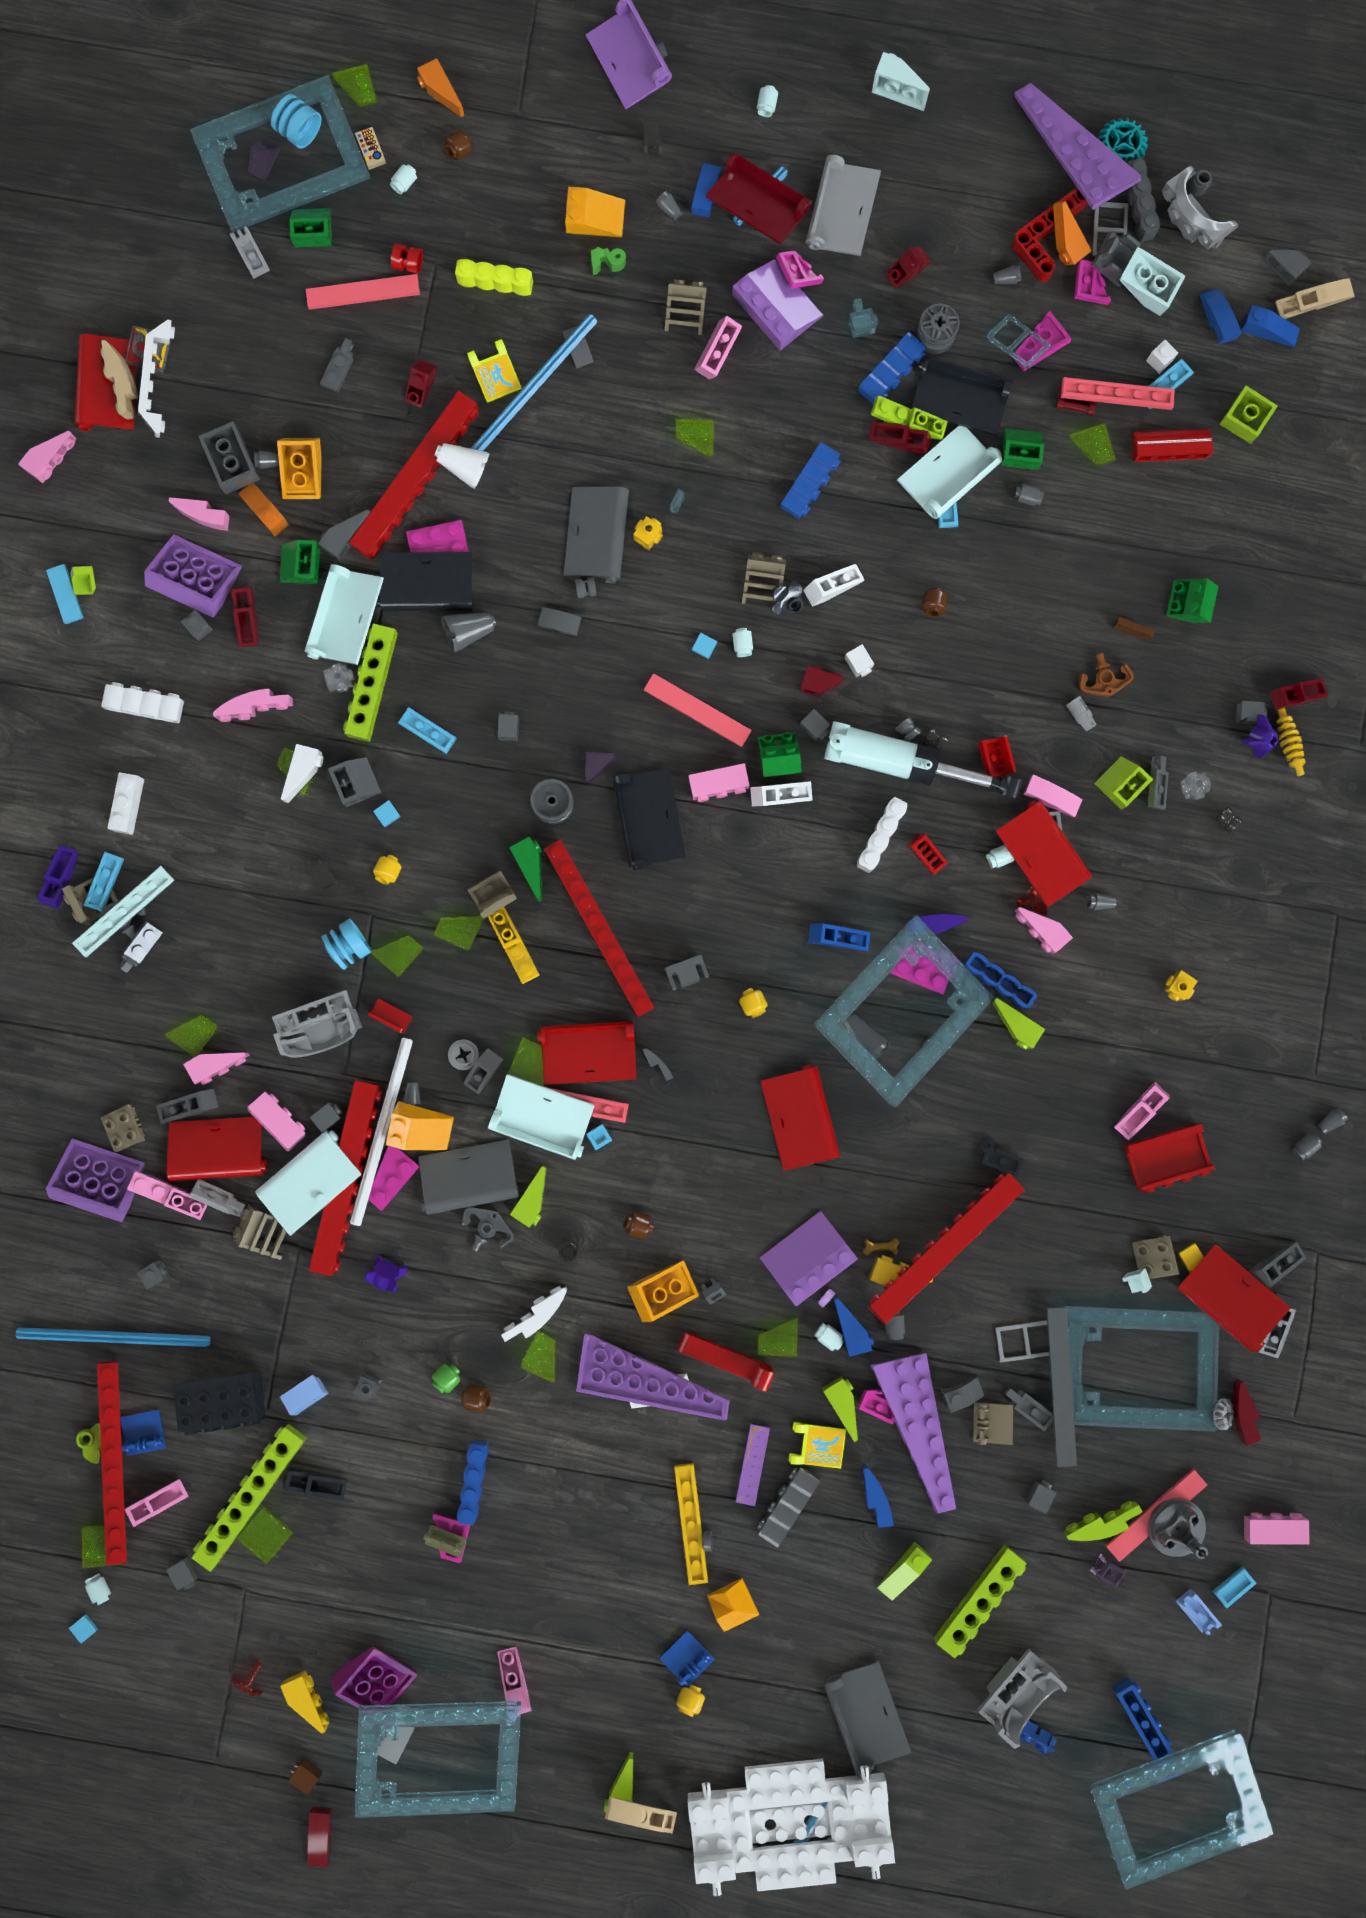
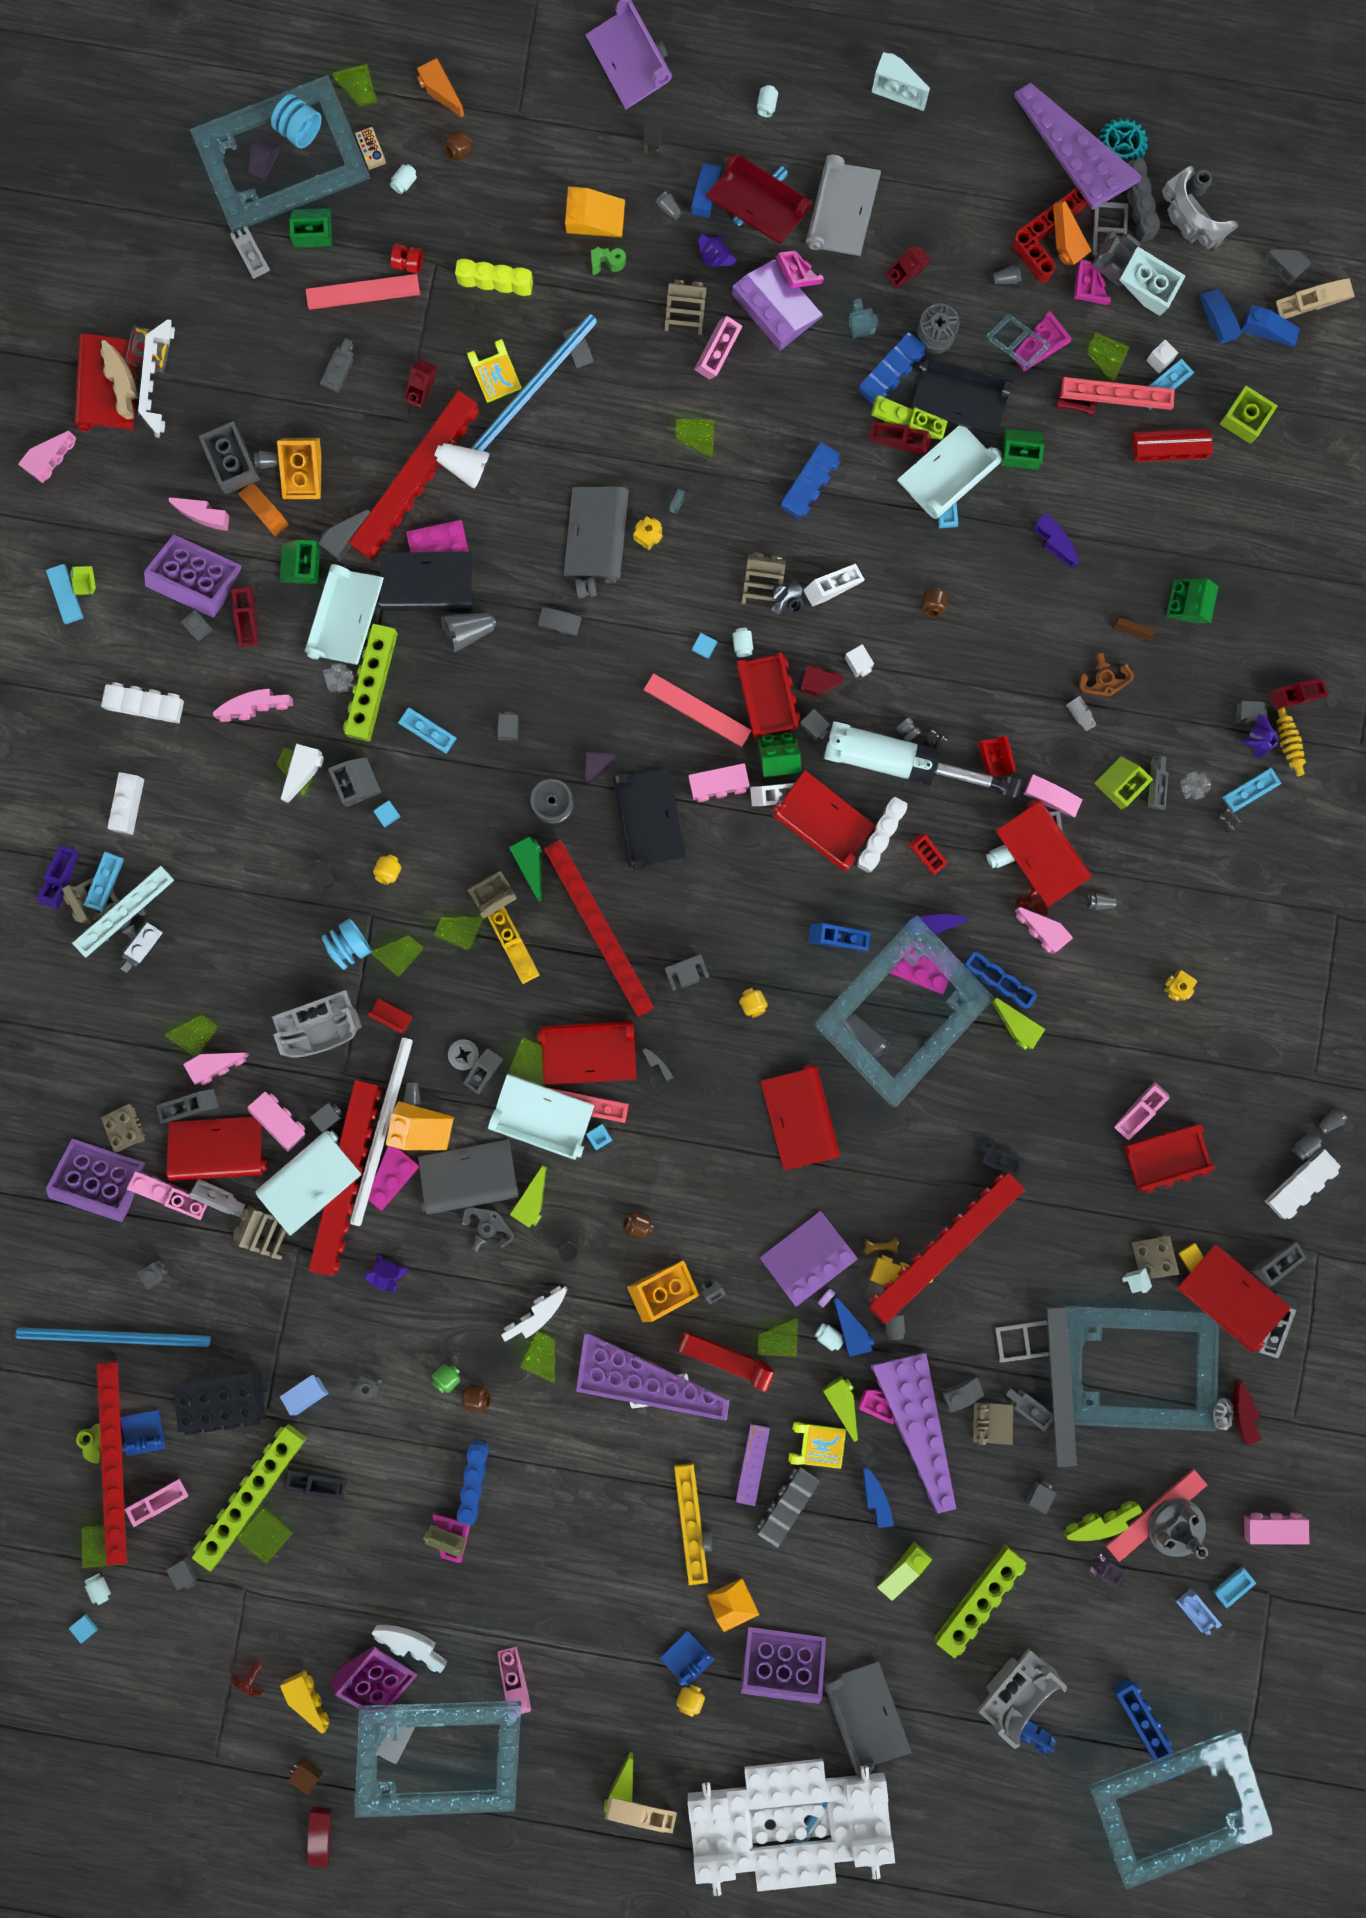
(403, 1640): none -> white slope
(715, 251): none -> dark purple piece
(768, 695): none -> red panel
(783, 1665): none -> medium lavender slope
(823, 820): none -> red door
(1029, 494): dark grey brick -> none
(1057, 540): none -> dark purple slope
(1095, 444): clear neon green wing -> none
(1107, 354): none -> clear neon green wing
(1251, 790): none -> medium azure tile
(1303, 1183): none -> white brick

